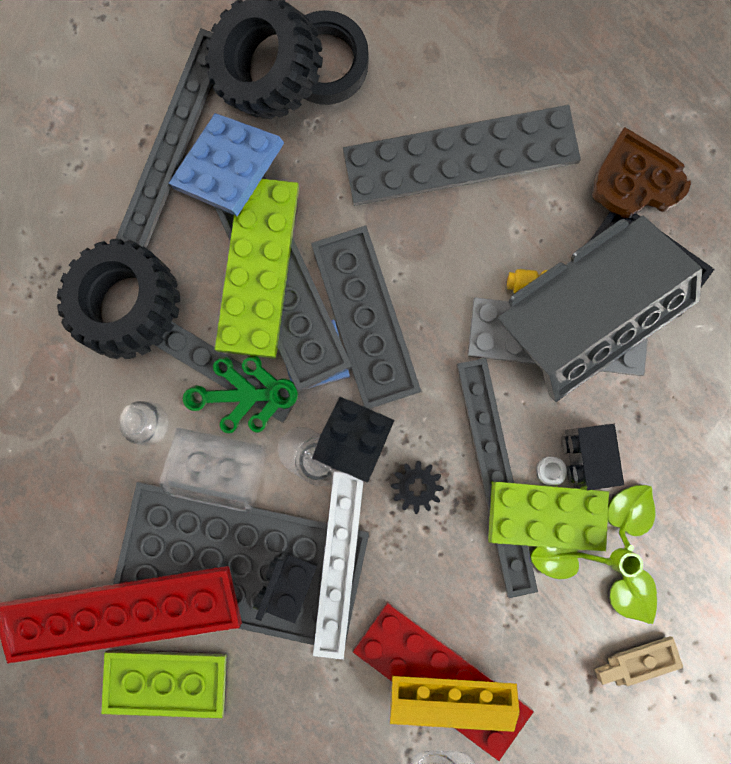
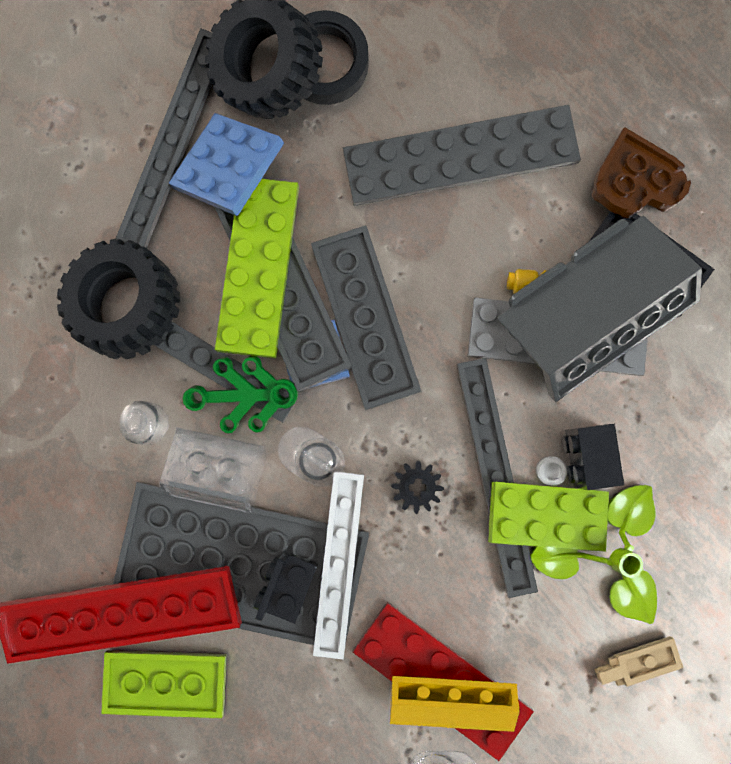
(353, 439): black brick -> none

